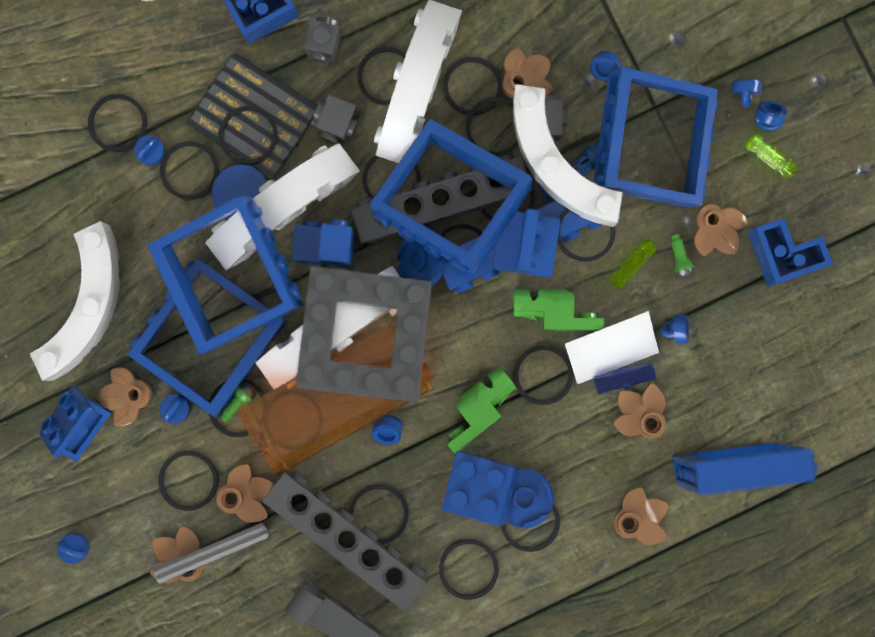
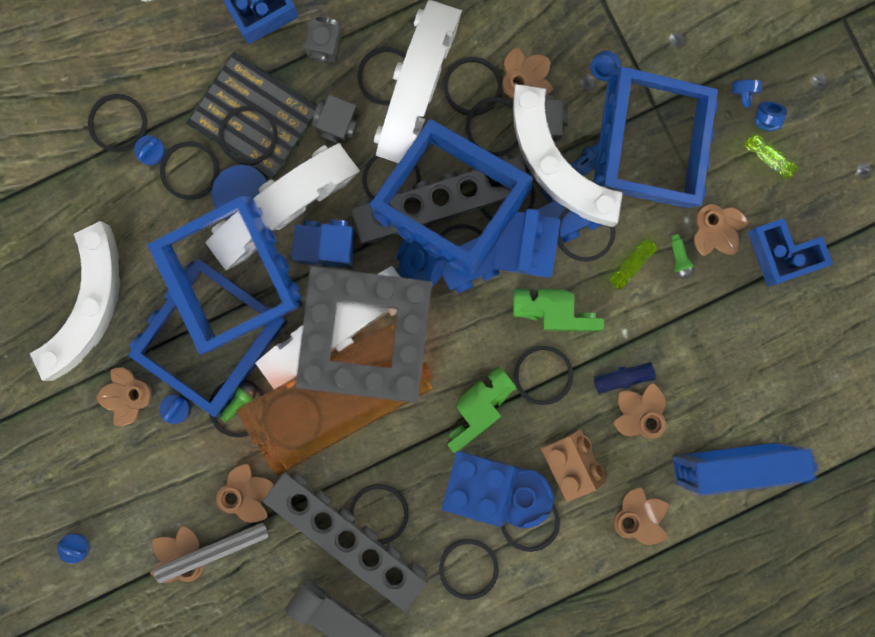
(73, 424): blue bracket -> none
(161, 481): black piece -> none
(387, 430): blue tile -> none
(574, 465): none -> medium nougat bracket
(612, 347): white sticker -> none
(680, 331): blue tile -> none

